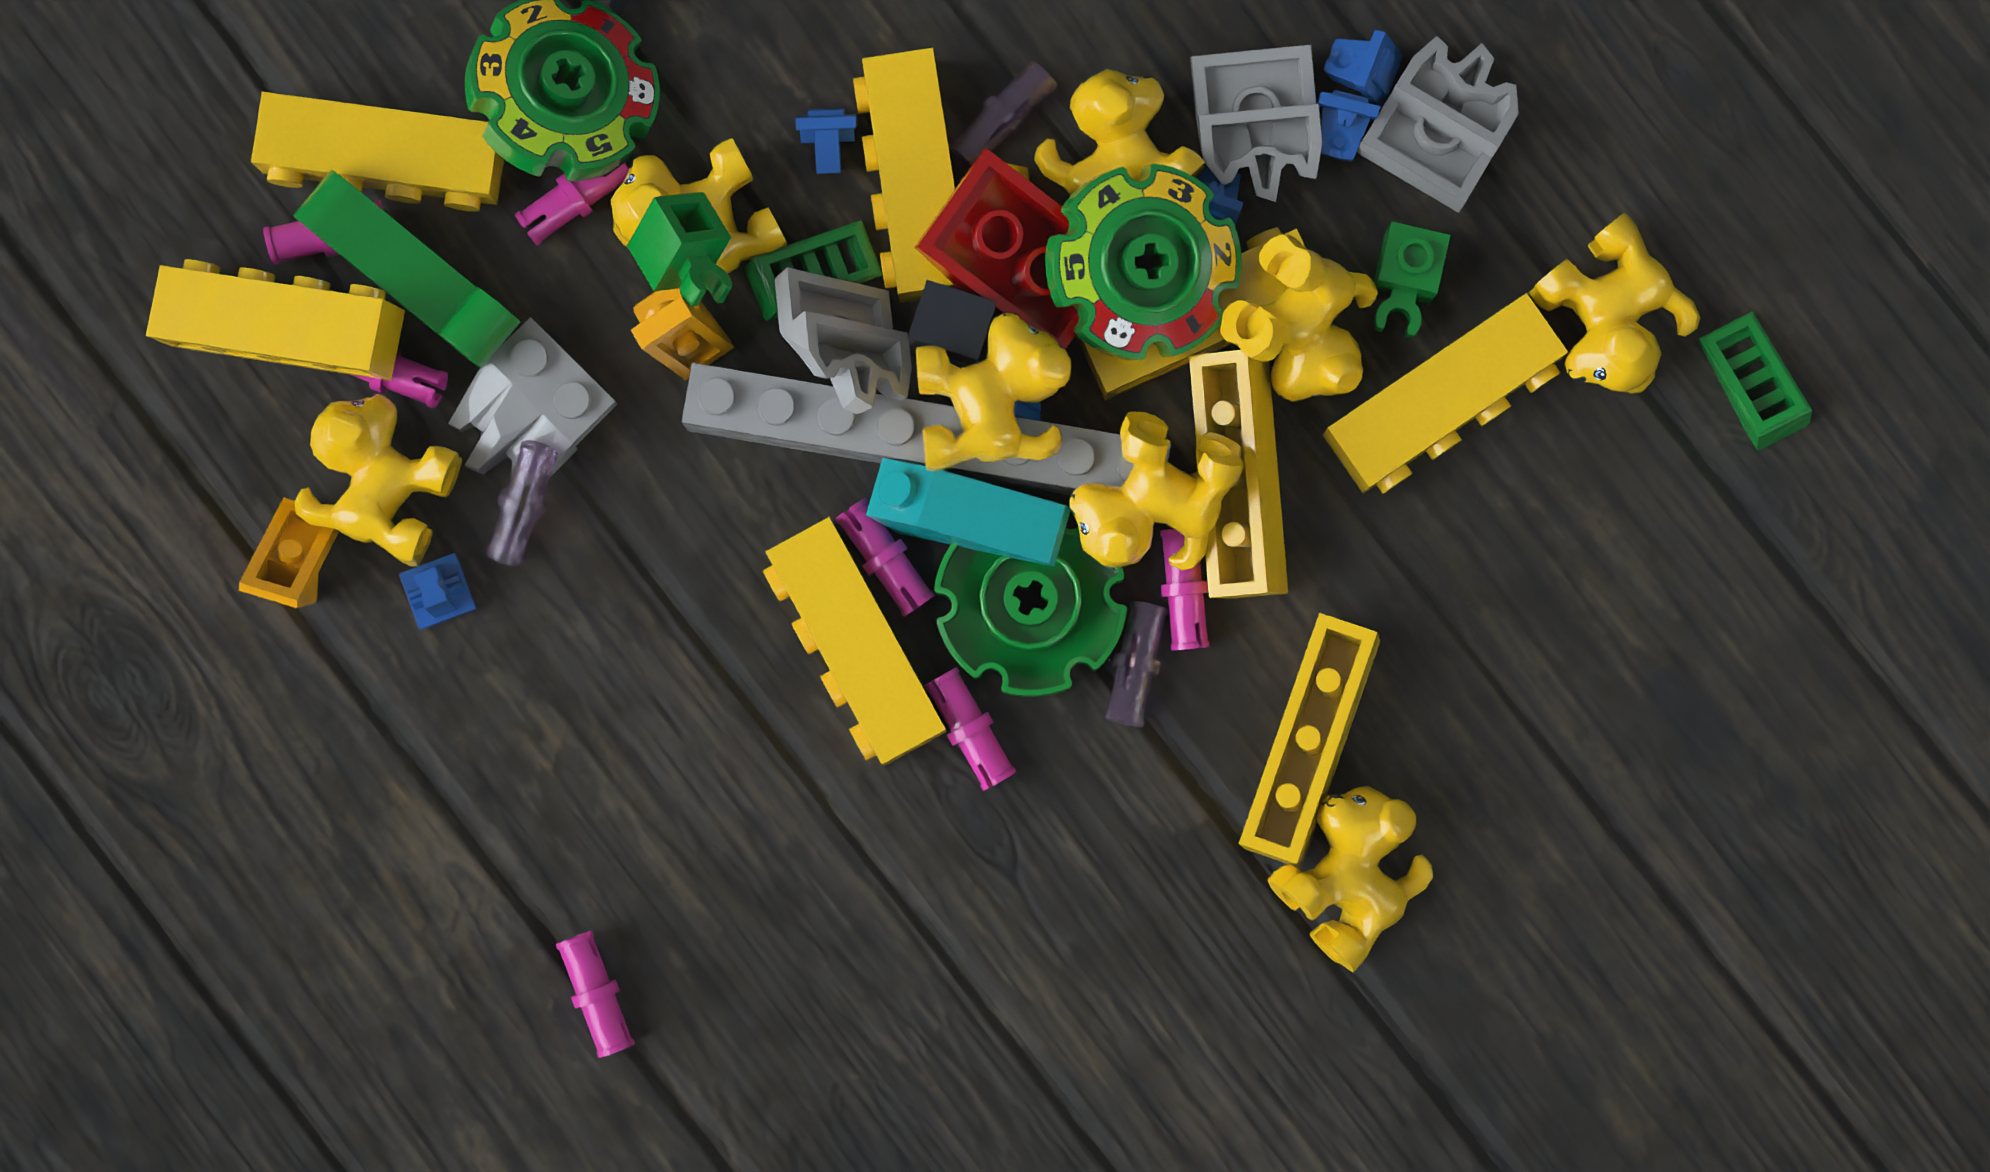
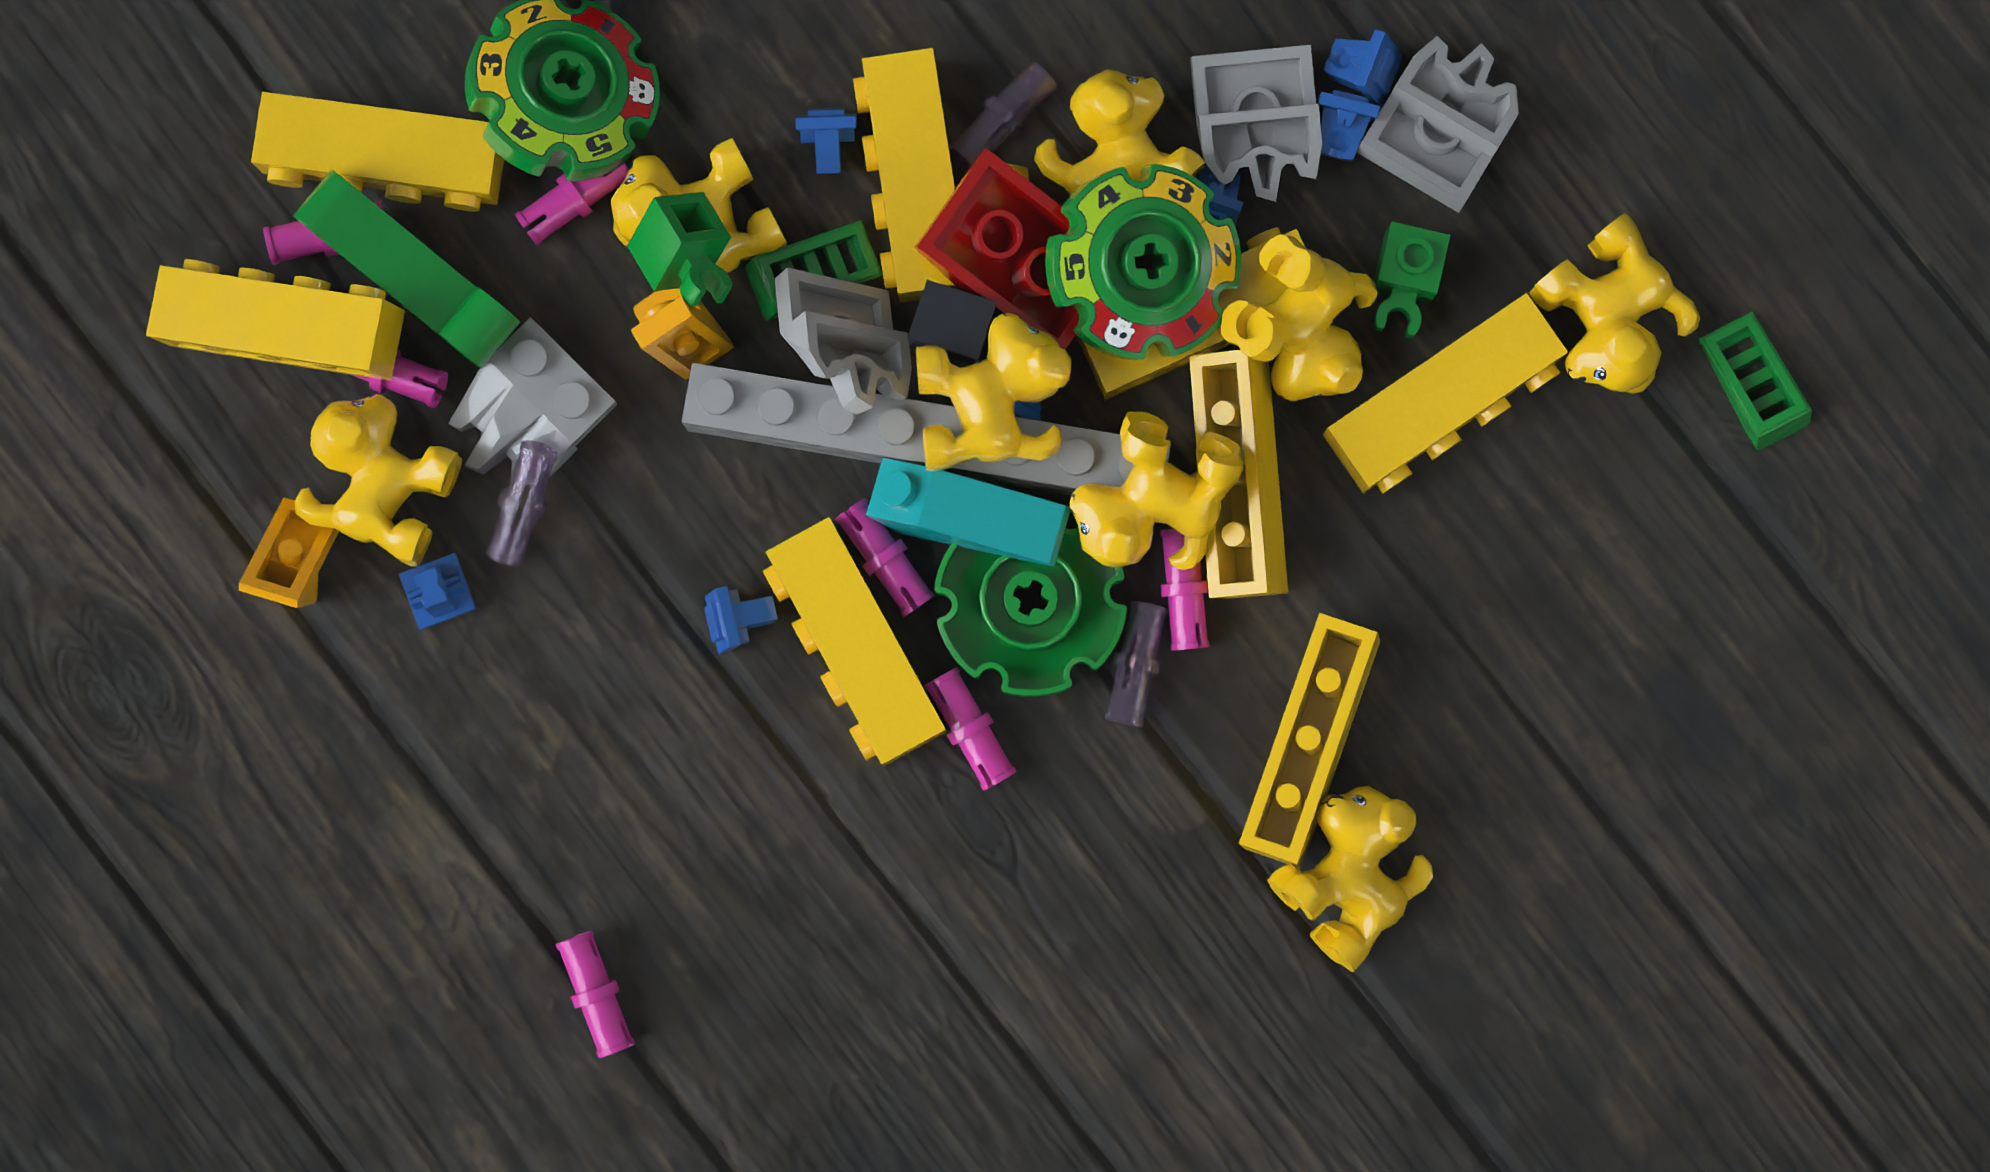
(730, 618): none -> blue brick

